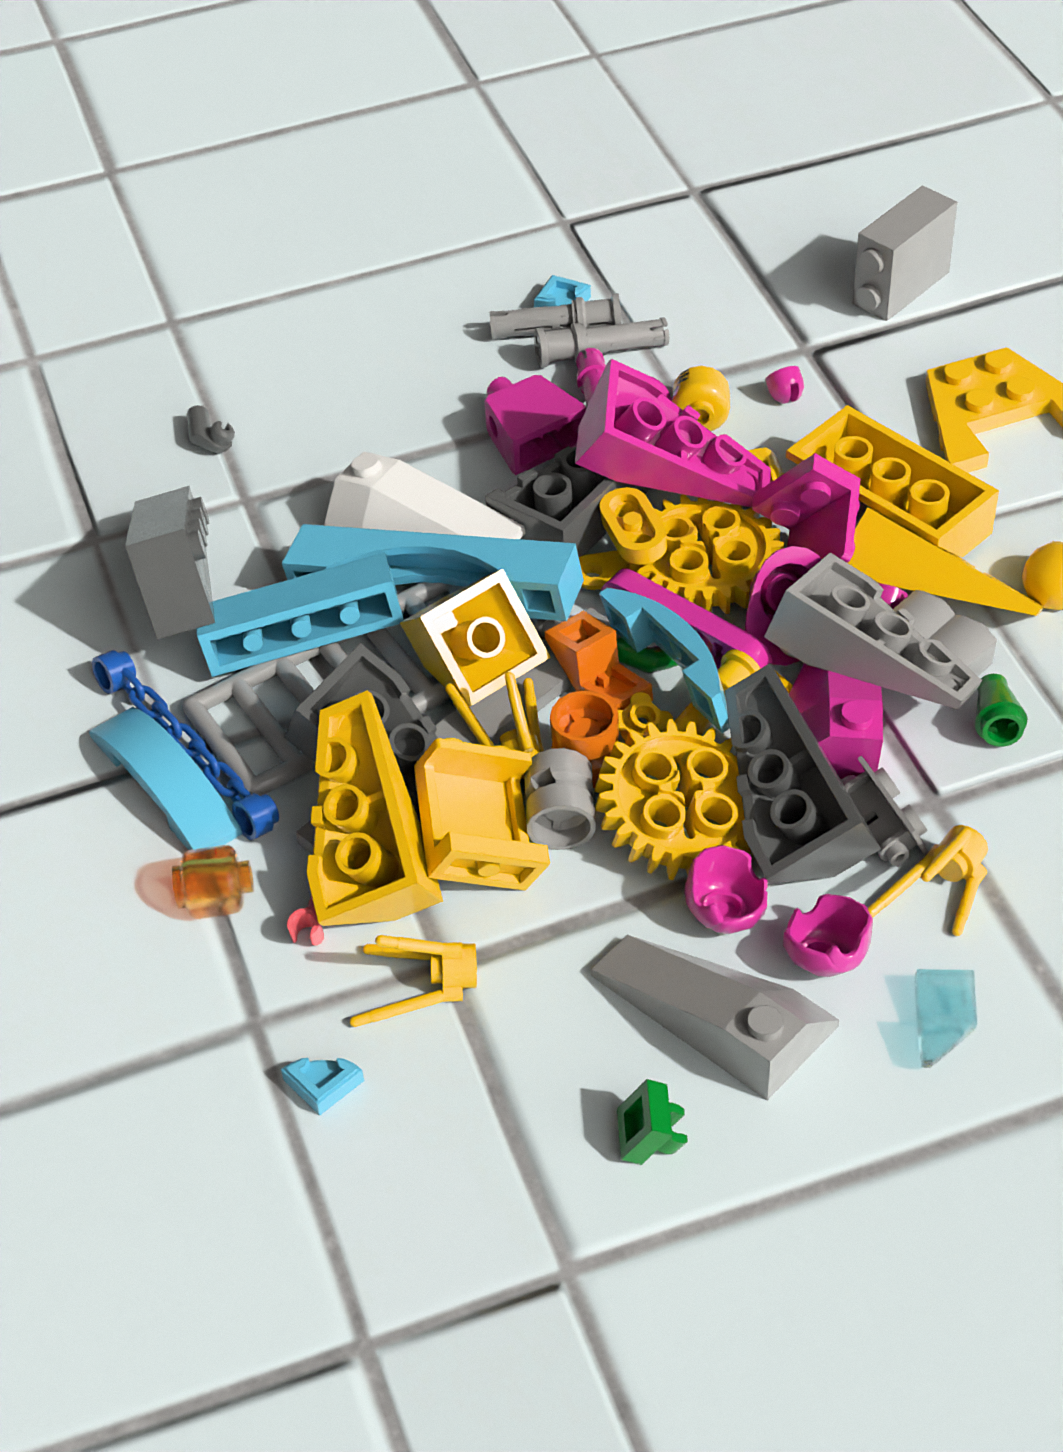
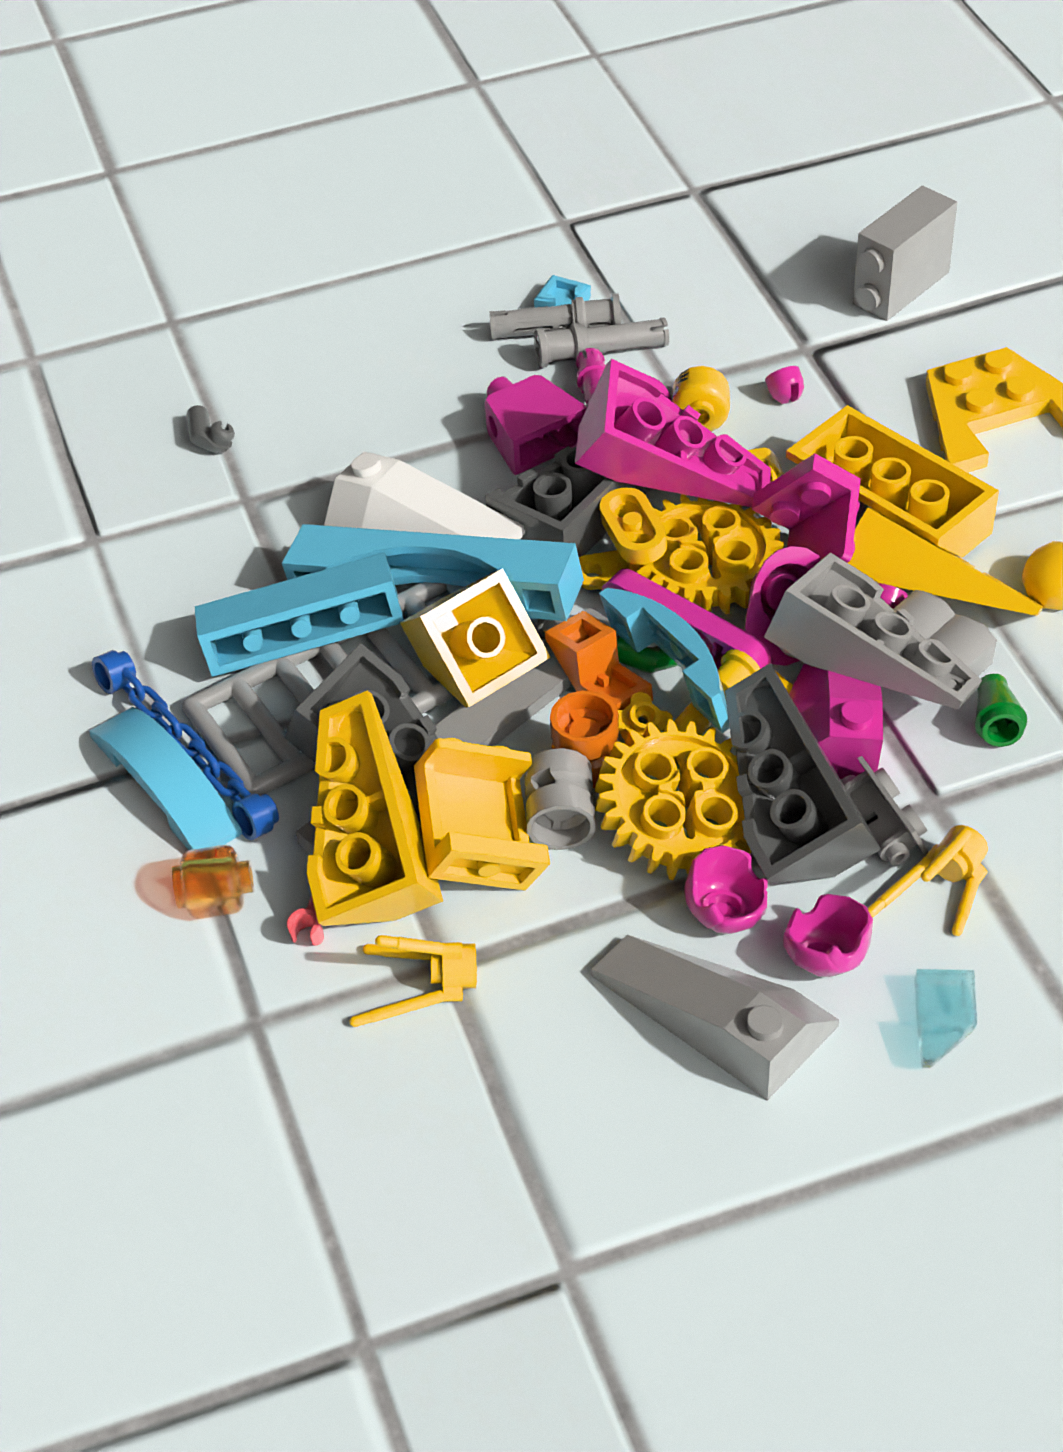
(171, 560): dark grey wedge -> none
(322, 1081): medium azure tile -> none
(522, 738): yellow plant -> none
(647, 1123): green tile -> none

